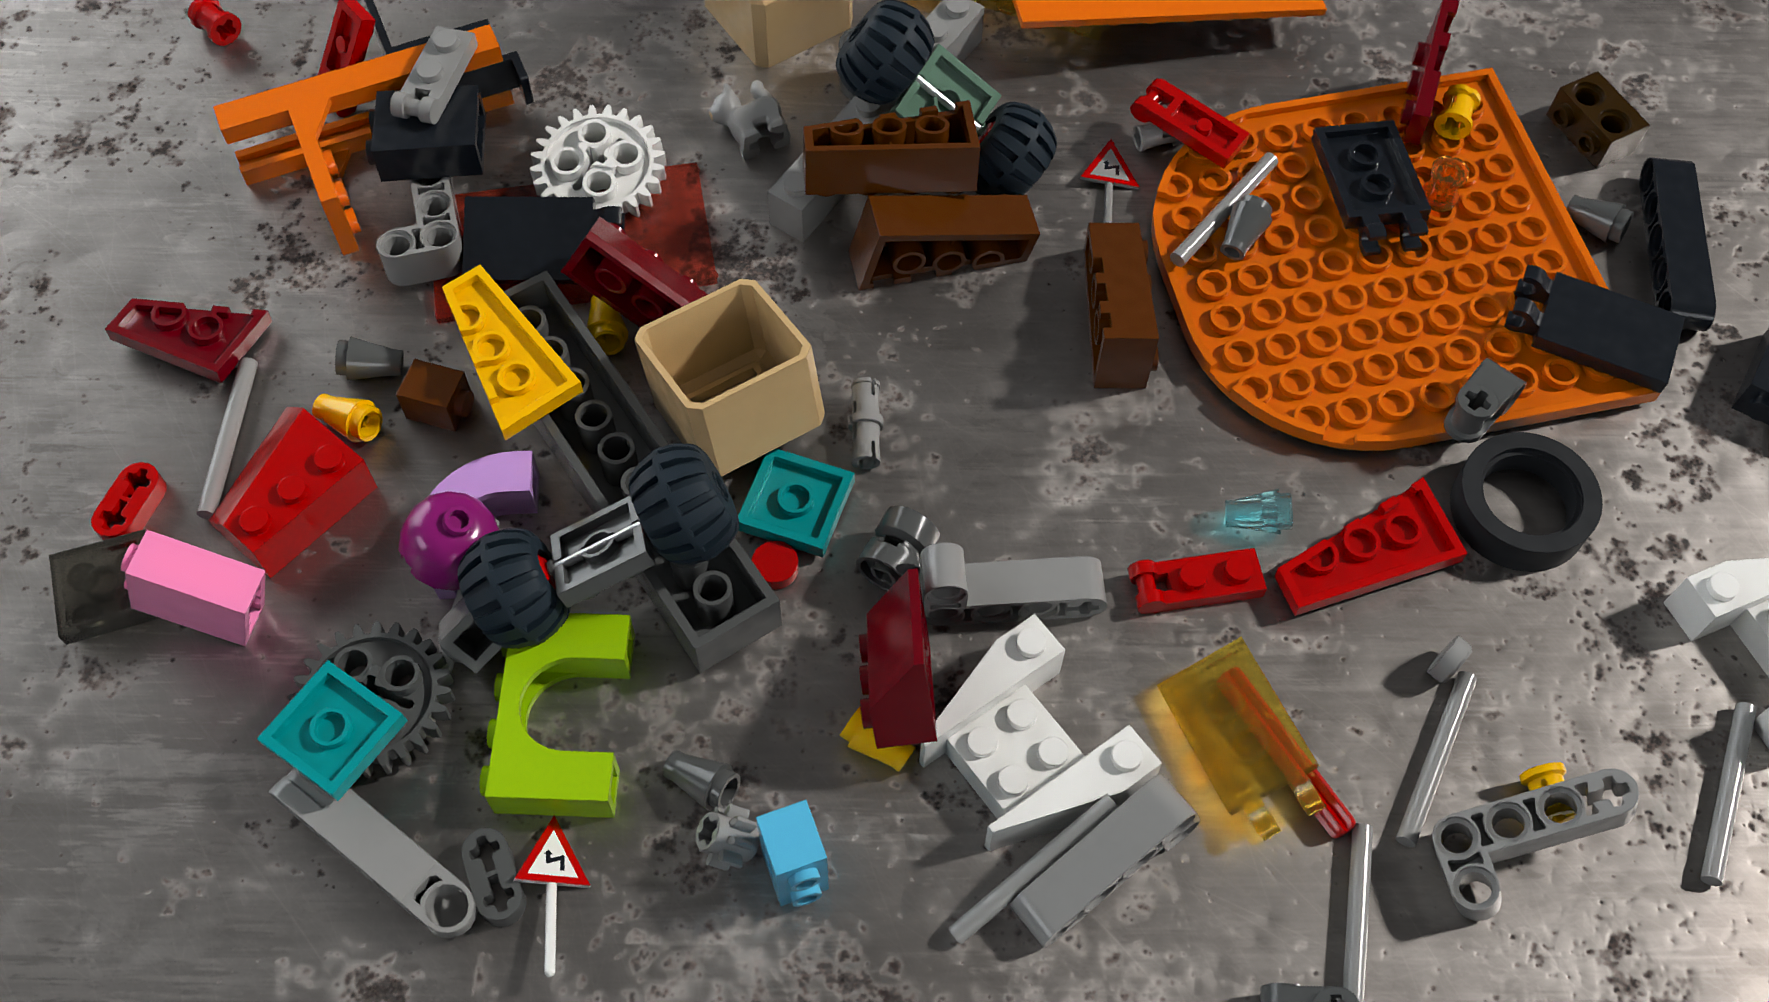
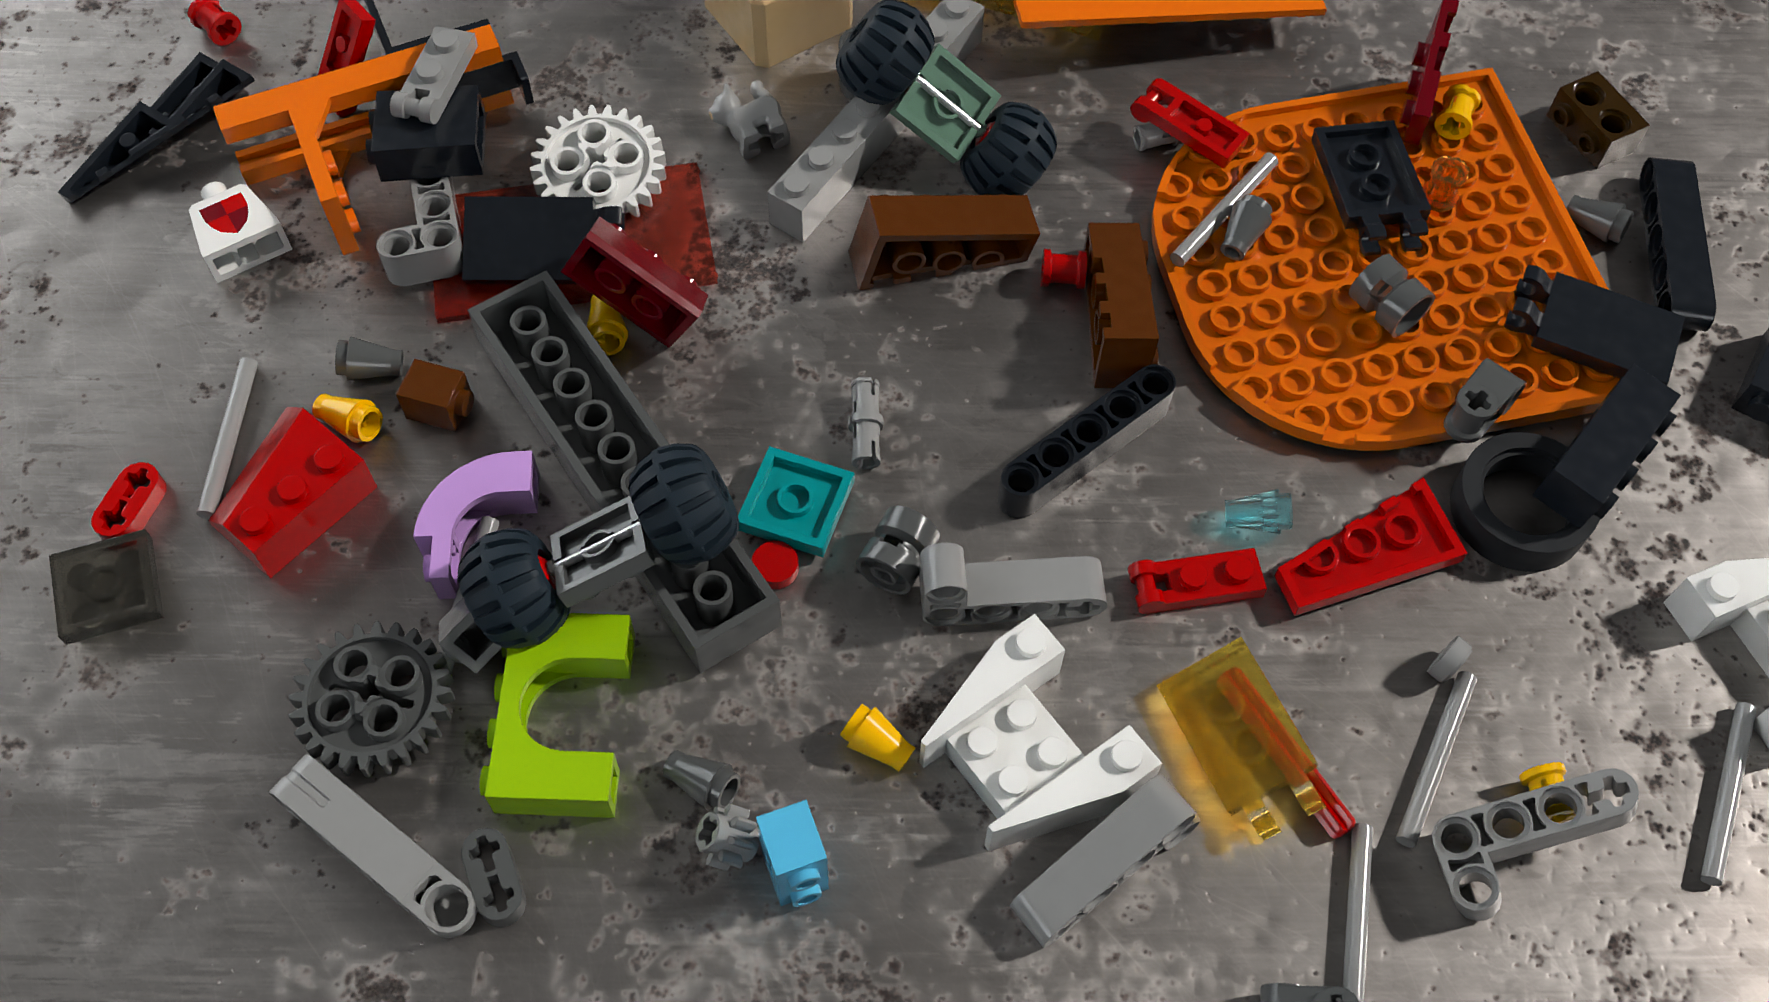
(188, 97): none -> black wedge
(189, 338): dark red wing -> none
(194, 587): bright pink brick -> none
(235, 230): none -> white torso
(332, 730): teal plate -> none
(440, 534): magenta cylinder -> none
(510, 356): yellow wing -> none
(552, 864): piece -> none
(732, 374): tan plate -> none
(893, 154): reddish brown wedge -> none
(898, 668): dark red slope -> none
(1030, 870): light grey bar -> none
(1064, 268): none -> red bush
(1079, 457): none -> black beam
(1112, 171): piece -> none
(1387, 291): none -> dark grey wheel
(1607, 446): none -> black brick

